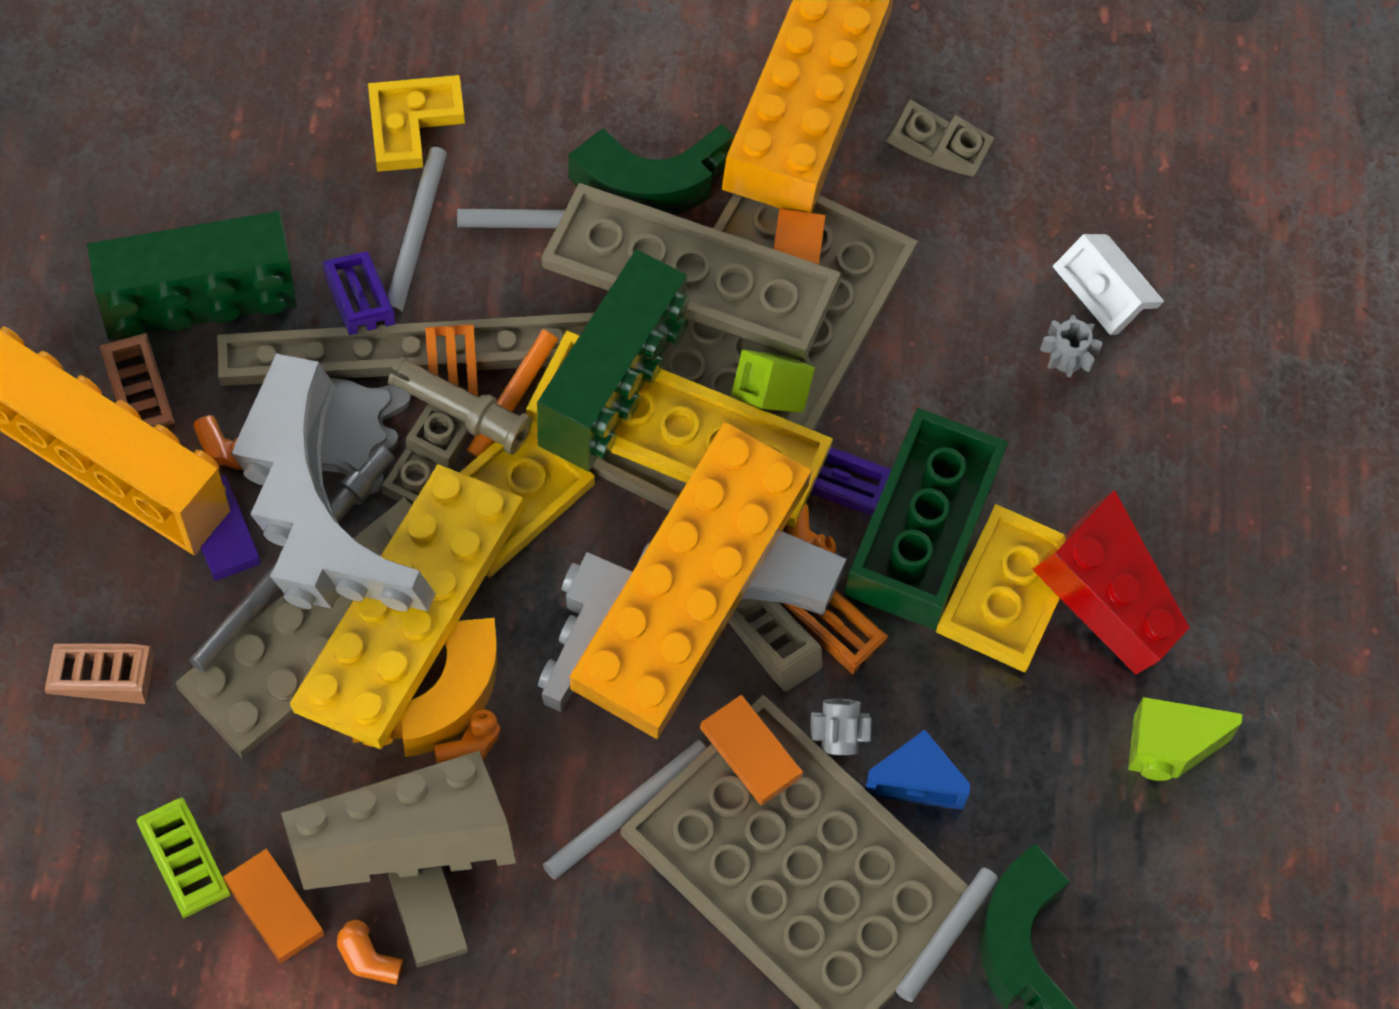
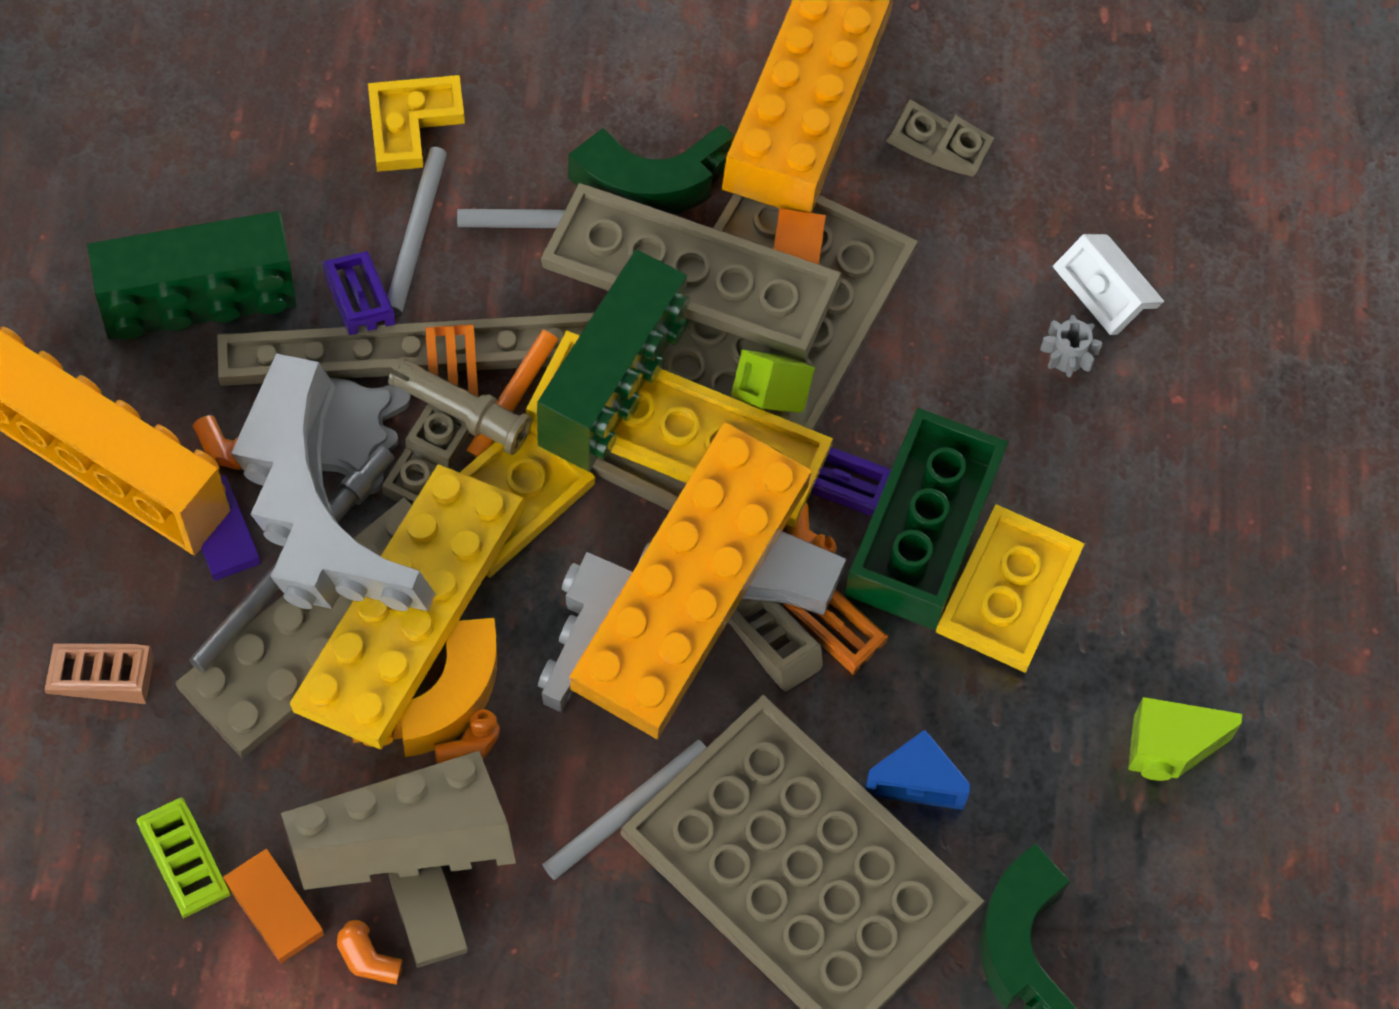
(129, 349): nougat slope -> none
(751, 750): orange tile -> none
(840, 726): light grey gear -> none
(946, 934): light grey bar -> none
(1114, 585): red wedge -> none

